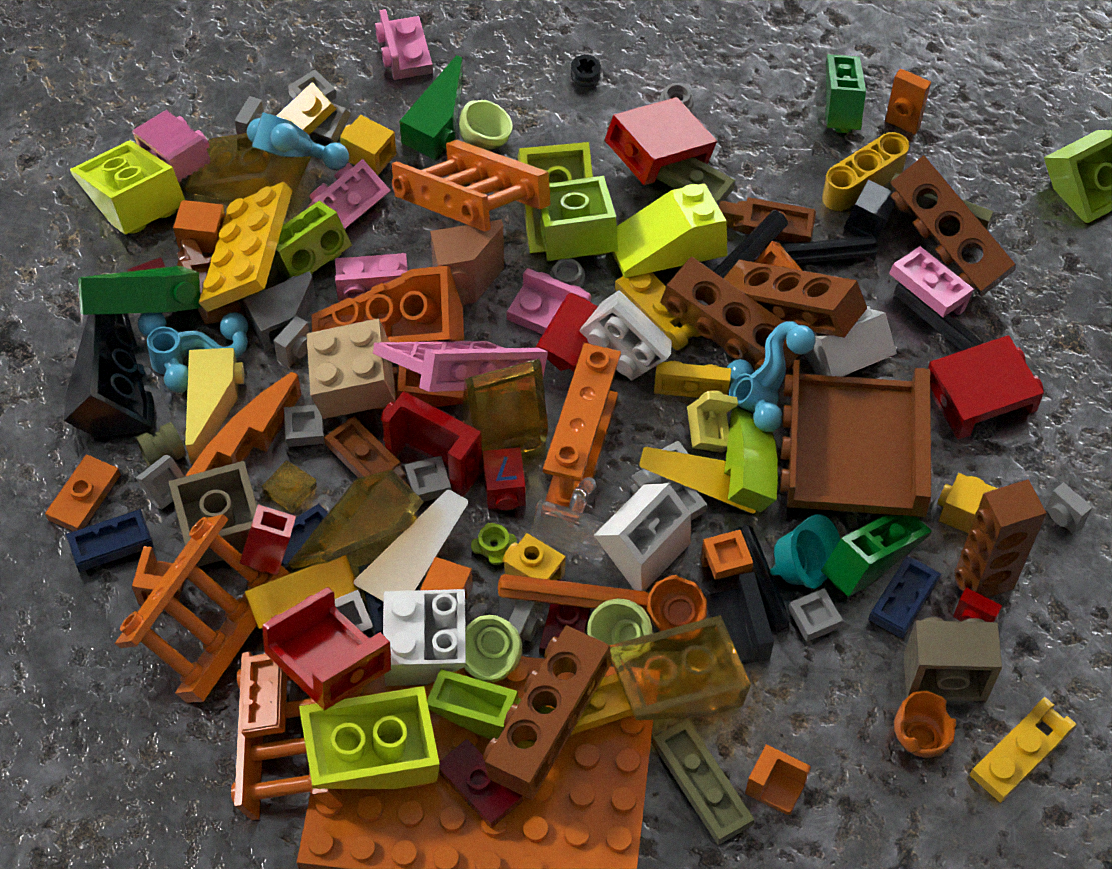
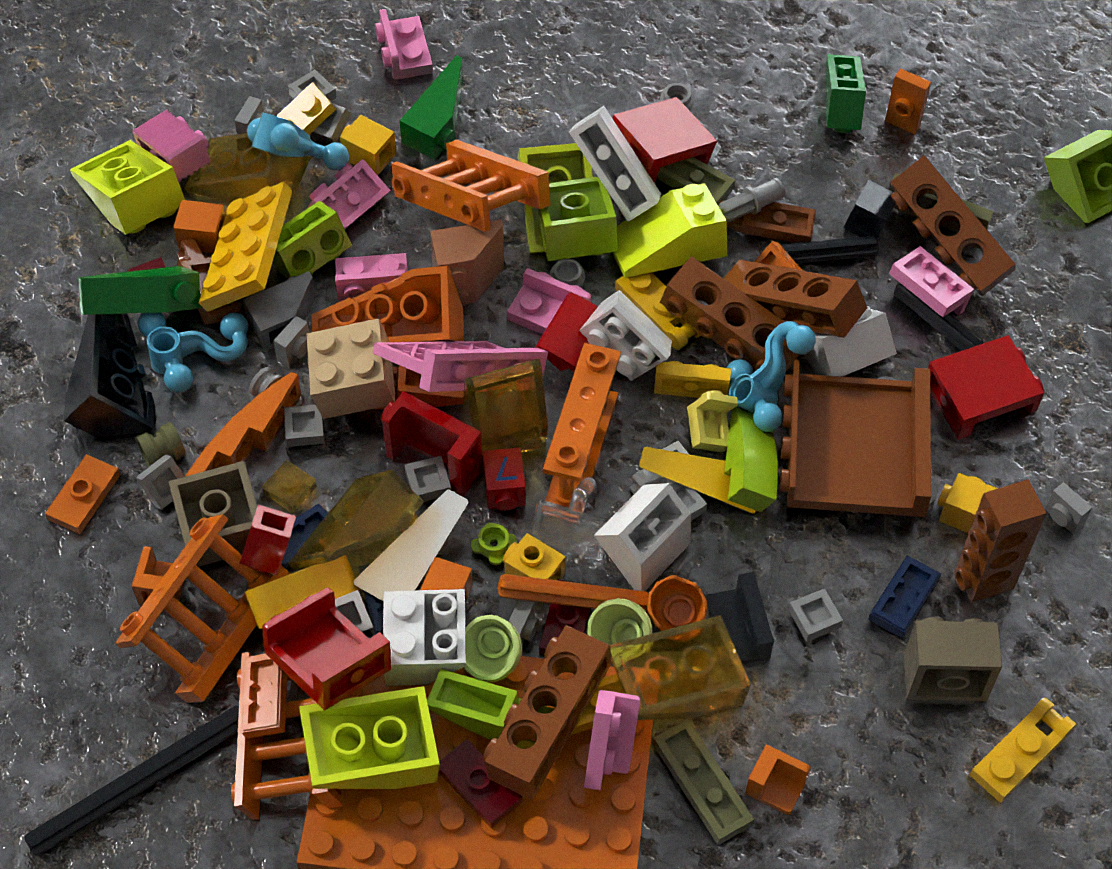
(109, 540): dark blue plate -> none
(133, 782): none -> black axle
(210, 395): light yellow slope -> none
(263, 380): none -> light grey bush
(361, 450): dark orange hinge -> none
(484, 124): yellowish green piece -> none
(588, 62): black bush -> none
(611, 736): none -> bright pink bracket
(615, 163): none -> white brick
(726, 555): orange panel -> none
(752, 199): none -> light grey axle
(754, 242): black axle -> none
(772, 600): black axle -> none
(805, 551): teal piece -> none
(872, 551): green slope -> none
(875, 162): yellow beam -> none
(924, 725): orange hair -> none
(976, 606): red plate -> none

